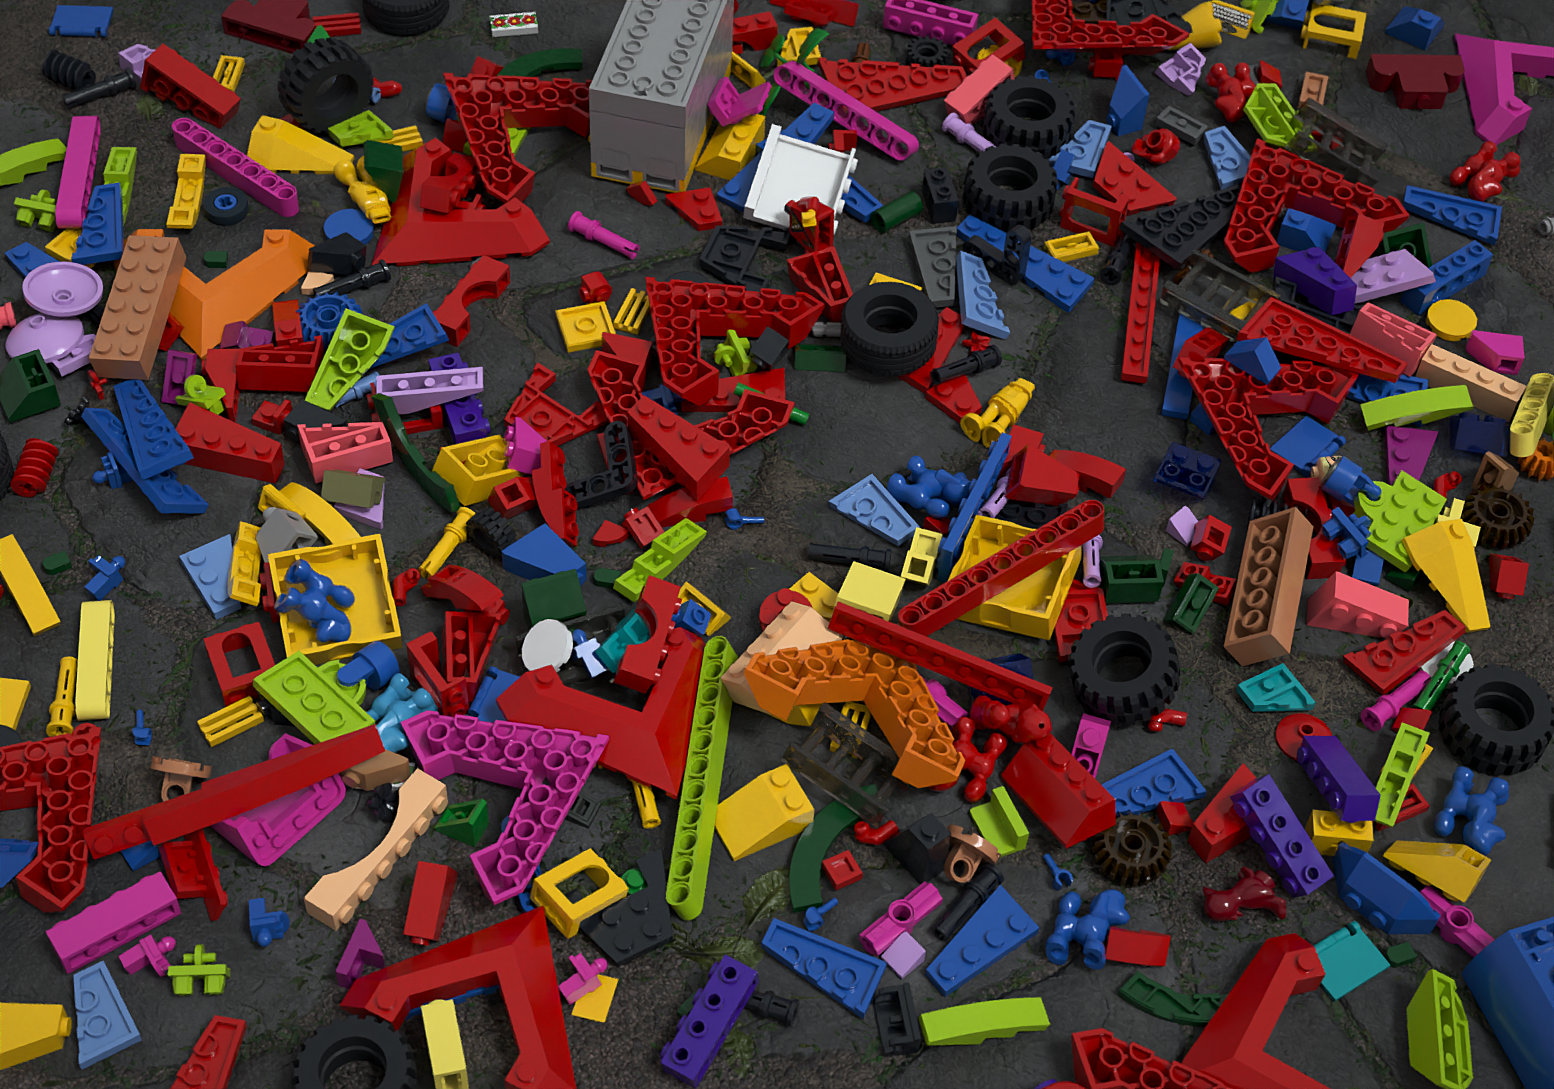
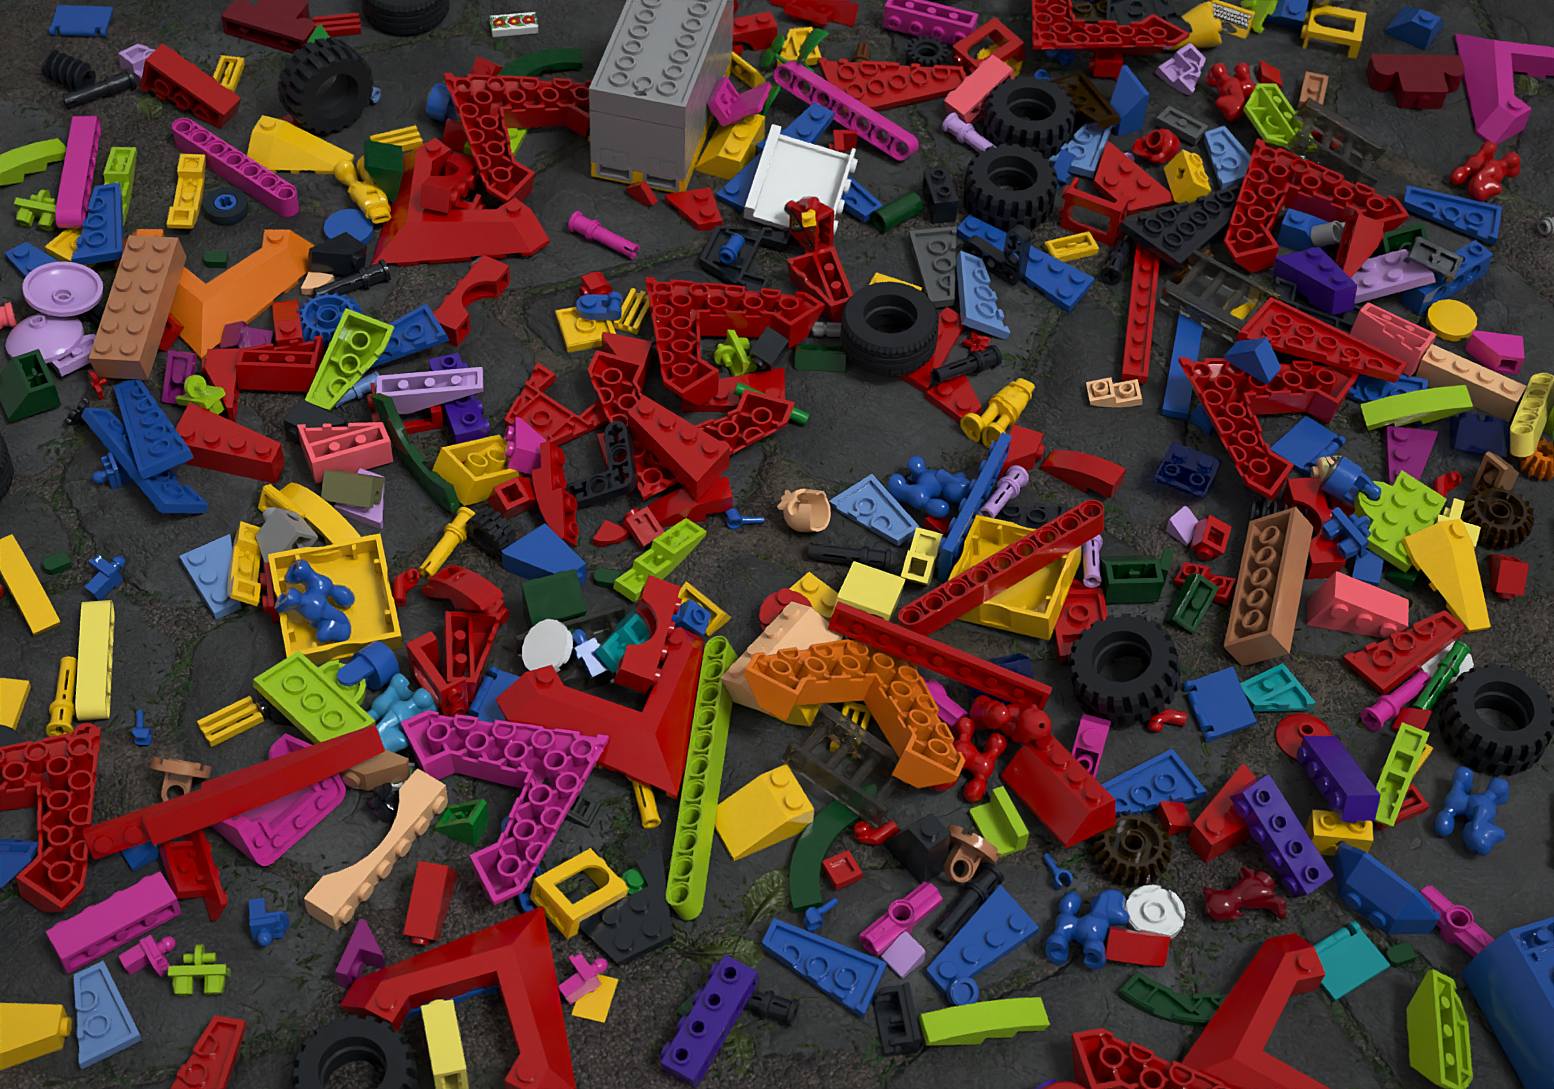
(34, 468): red piece -> none
(216, 645): red panel -> none
(271, 416): red bracket -> none
(360, 129): lime wing -> none
(387, 88): red arm -> none
(591, 305): none -> blue plate
(664, 397): blue piece -> none
(729, 252): none -> blue pin
(806, 510): none -> light nougat helmet
(962, 991): none -> blue tile
(1040, 478): red slope -> none
(1088, 101): none -> dark brown wing
(1106, 394): none -> light nougat slope
(1152, 918): none -> white tile
(1187, 177): none -> yellow brick
(1202, 345): red slope -> none
(1219, 704): none -> blue piece
(1327, 233): none -> light grey piece
(1434, 258): none -> black hinge
(1447, 866): yellow slope -> none

